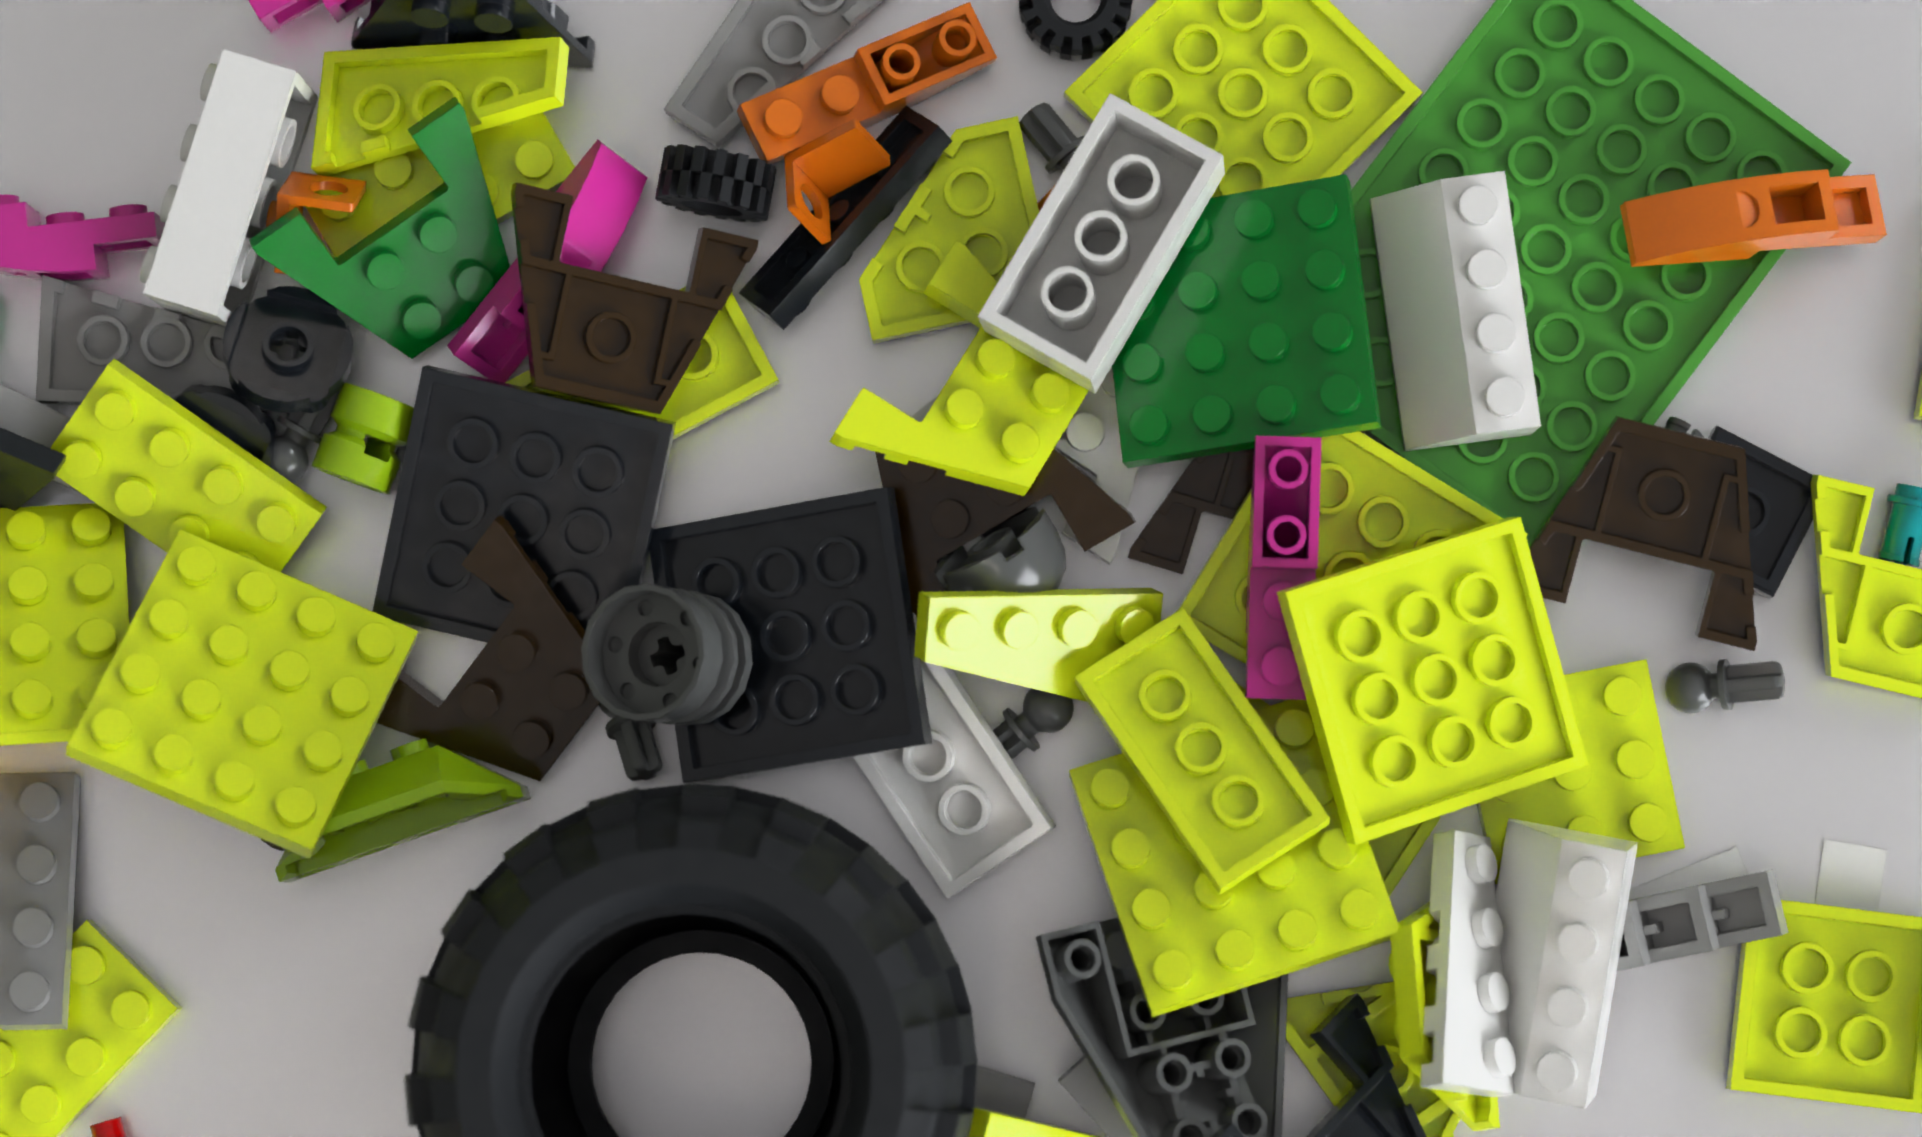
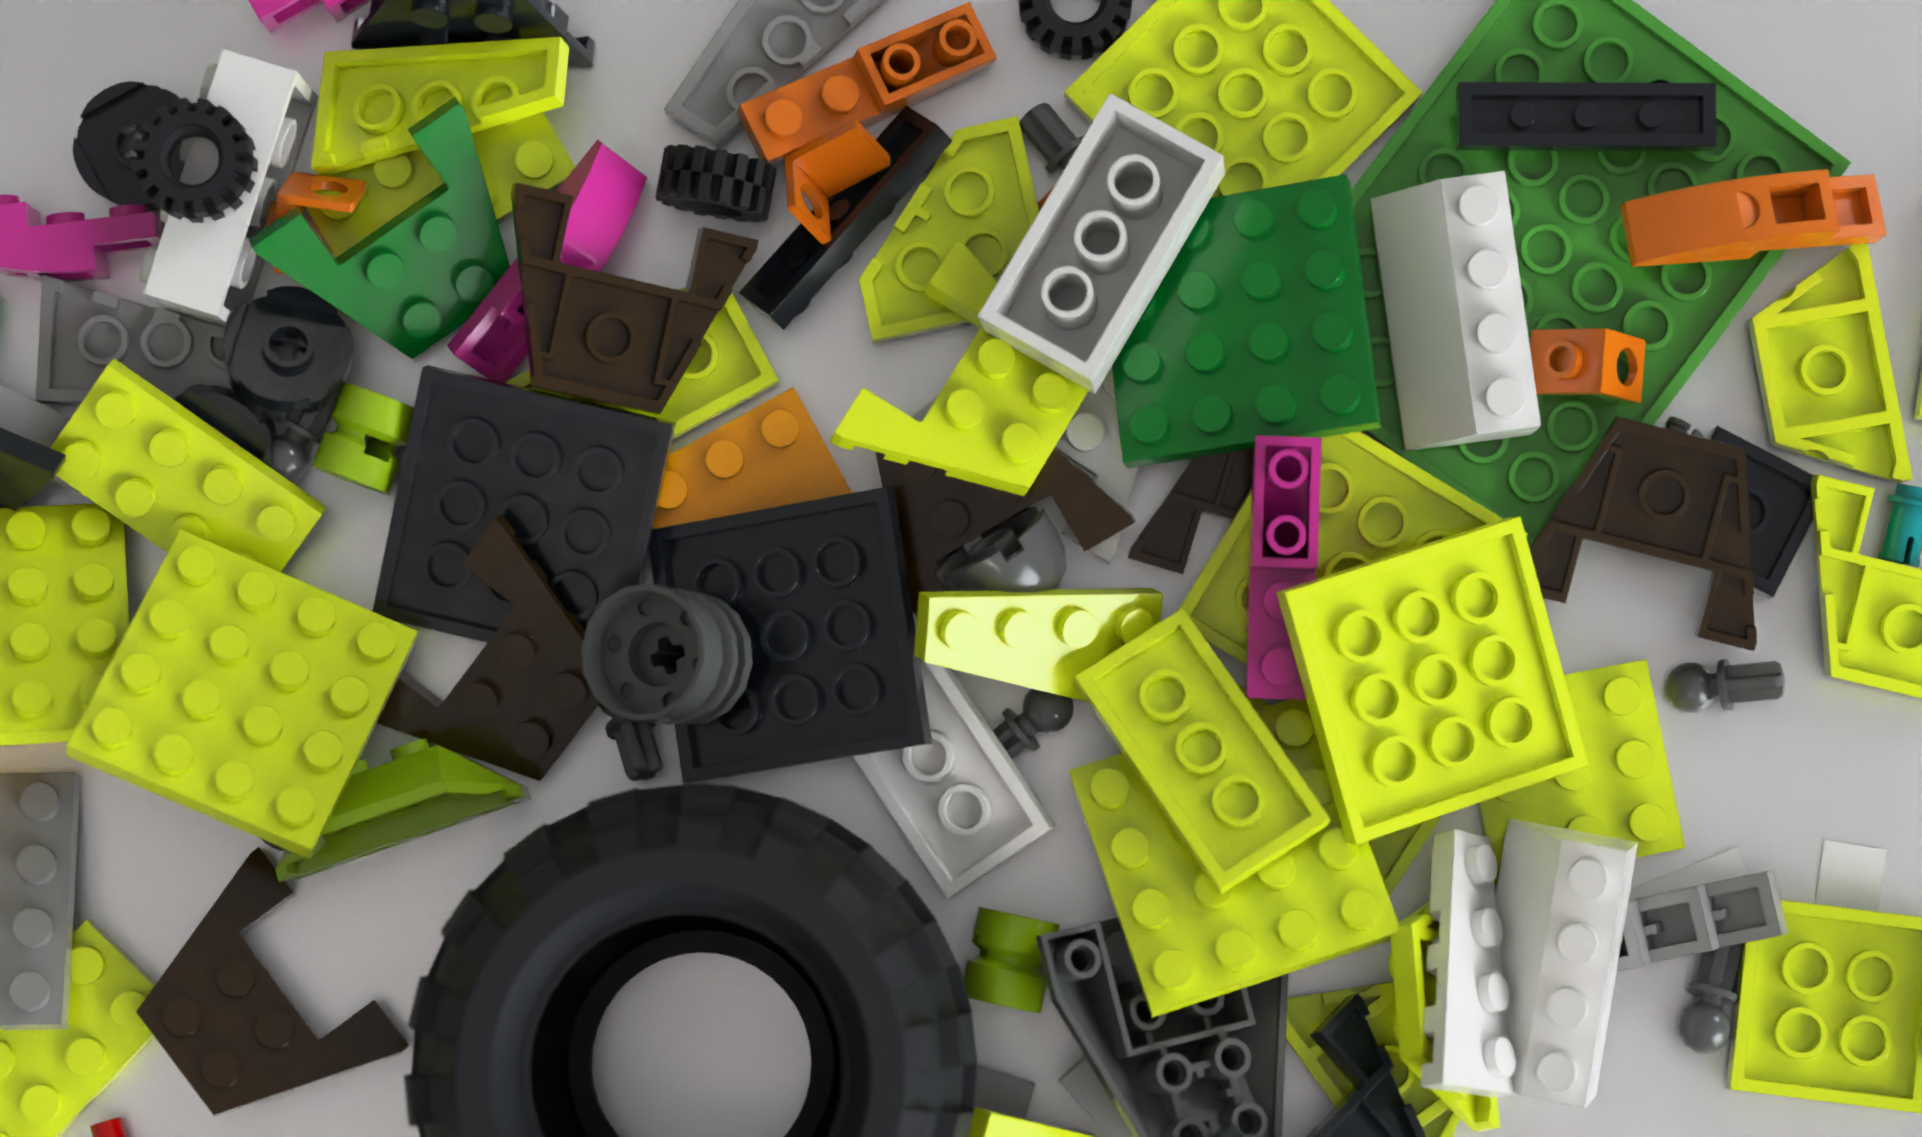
(104, 136): none -> black plate
(172, 128): none -> black tyre
(231, 1021): none -> dark brown wing
(750, 465): none -> light orange wing
(1008, 960): none -> lime wheel
(1585, 116): none -> black plate
(1586, 362): none -> orange bracket
(1705, 1024): none -> dark grey axle
(1831, 372): none -> neon yellow wing

